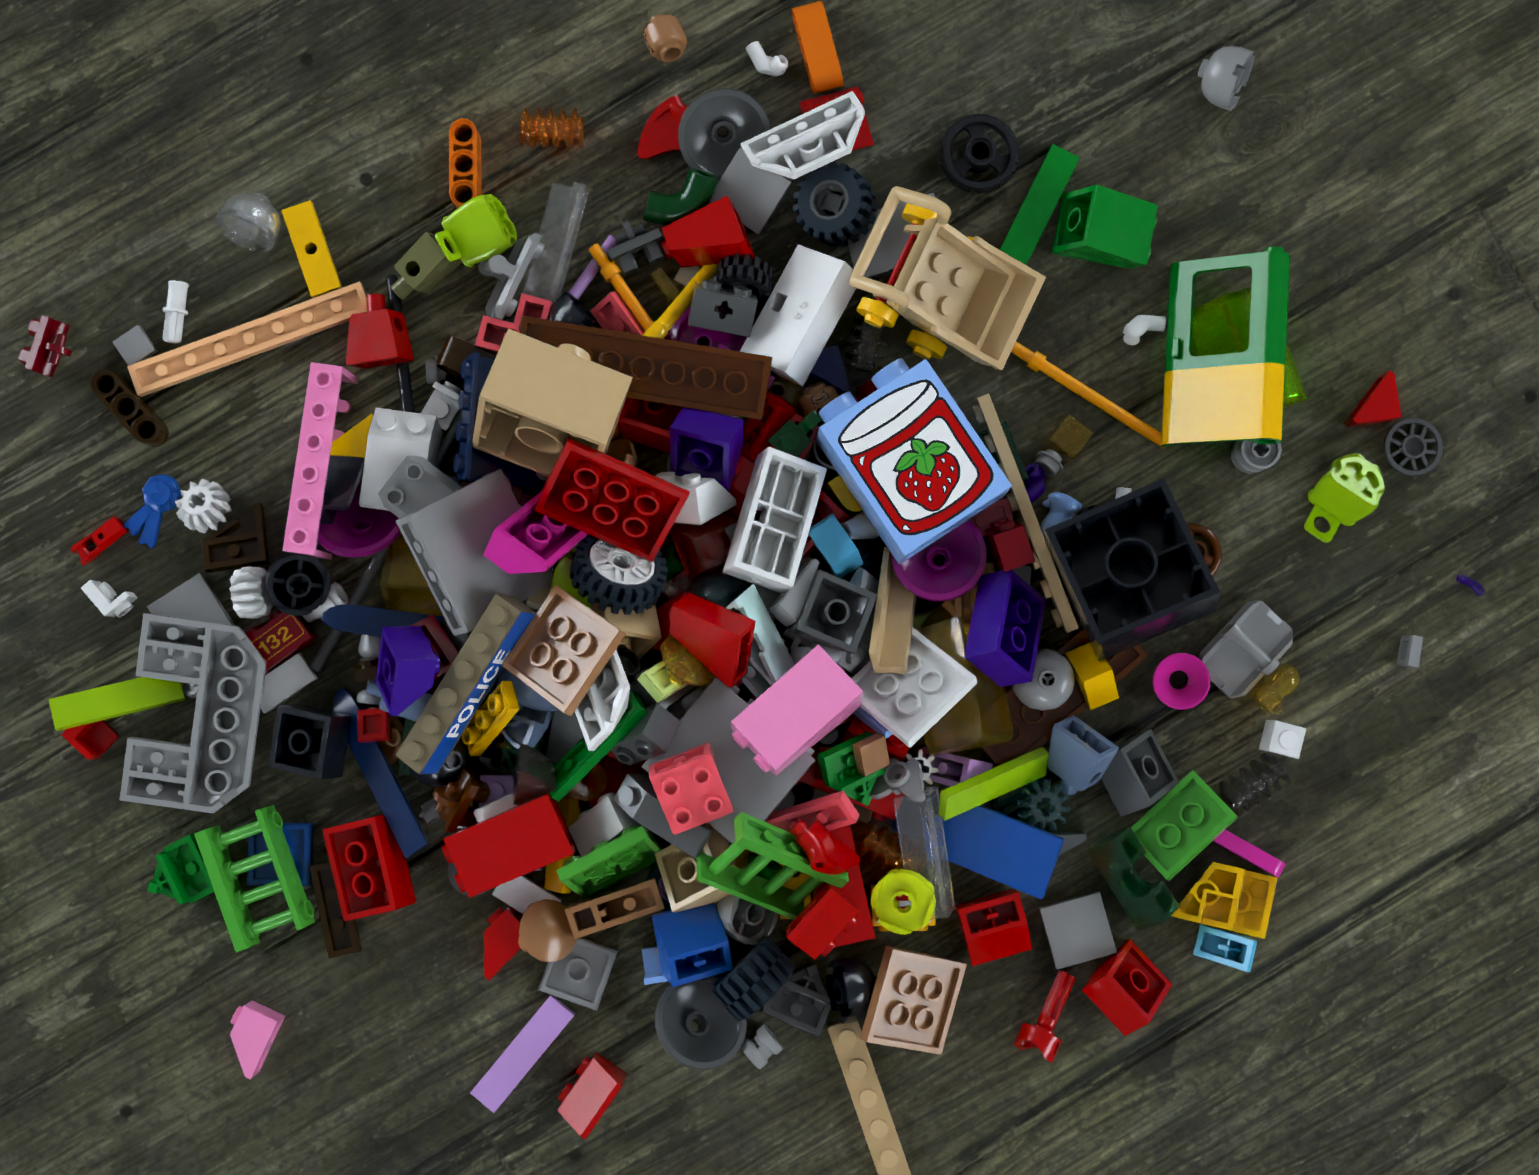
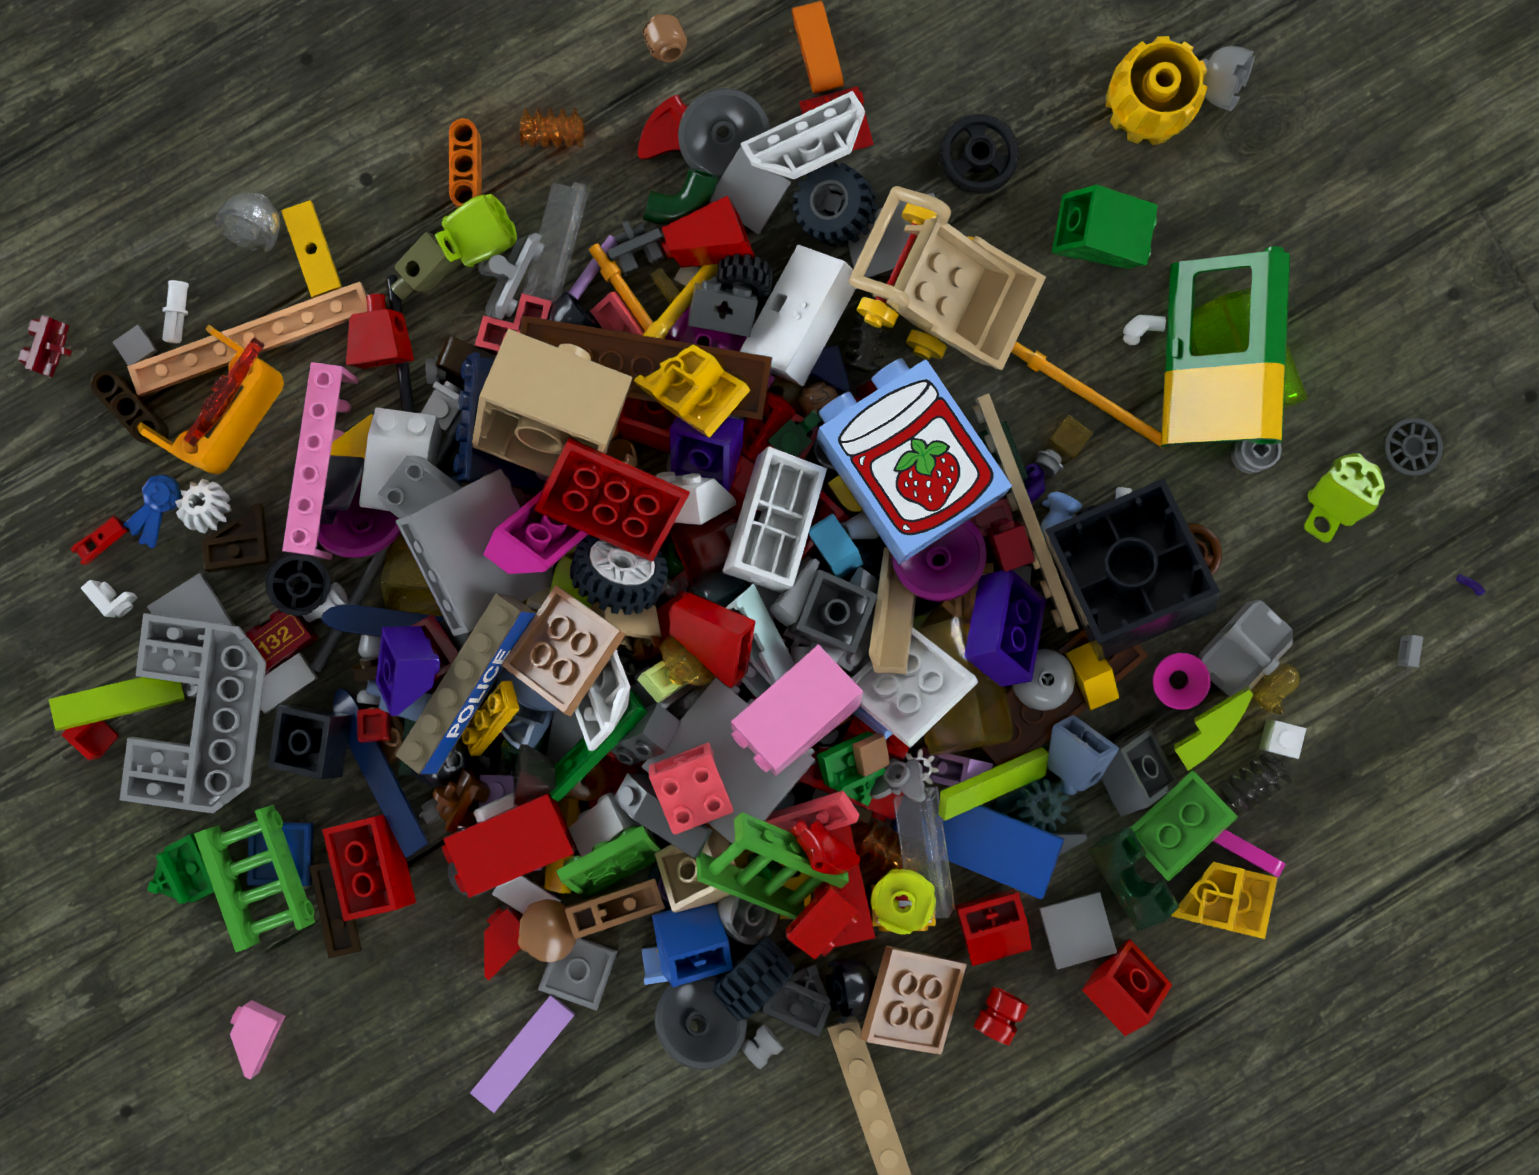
(225, 391): none -> clear red wing
(238, 423): none -> light orange windscreen
(249, 593): white gear -> none
(591, 1093): slope -> none
(650, 653): none -> reddish brown bar
(695, 389): none -> yellow slope
(765, 64): white arm -> none
(1001, 1015): none -> red wheel
(1039, 204): green tile -> none
(1041, 1035): red piece -> none
(1156, 90): none -> yellow wheel
(1214, 728): none -> lime slope
(1225, 947): medium azure slope -> none
(1378, 404): red slope -> none

